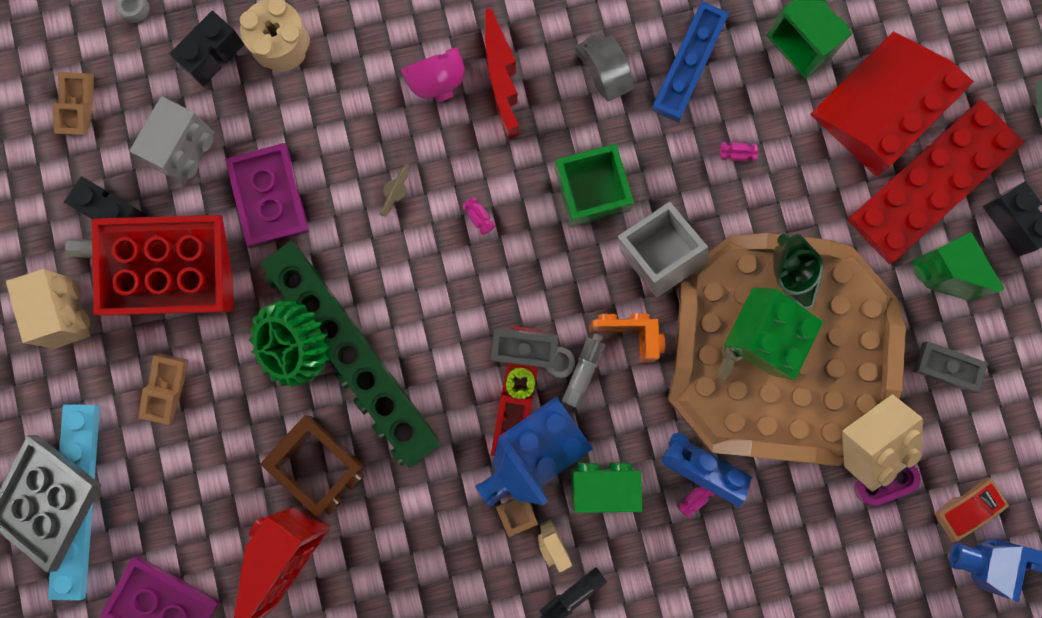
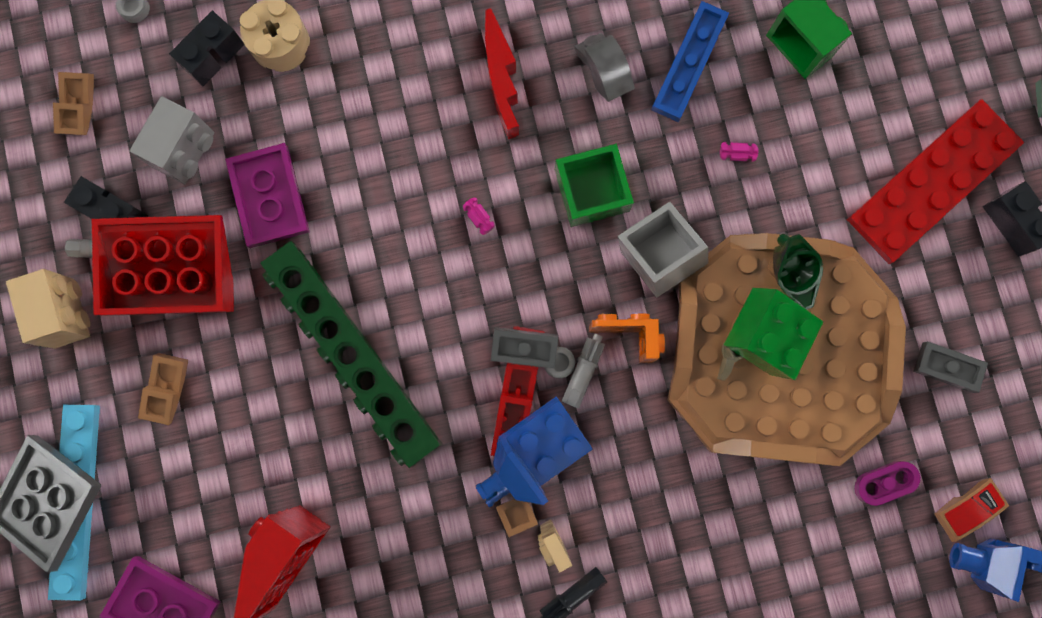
(288, 343): green gear -> none
(289, 445): reddish brown window -> none
(394, 191): dark tan piece -> none
(435, 75): dark pink cylinder -> none
(520, 392): lime bush -> none
(606, 489): green brick -> none
(694, 501): dark pink piece -> none
(706, 470): blue plate -> none
(883, 443): tan piece -> none
(890, 101): red slope -> none
(958, 269): green slope -> none

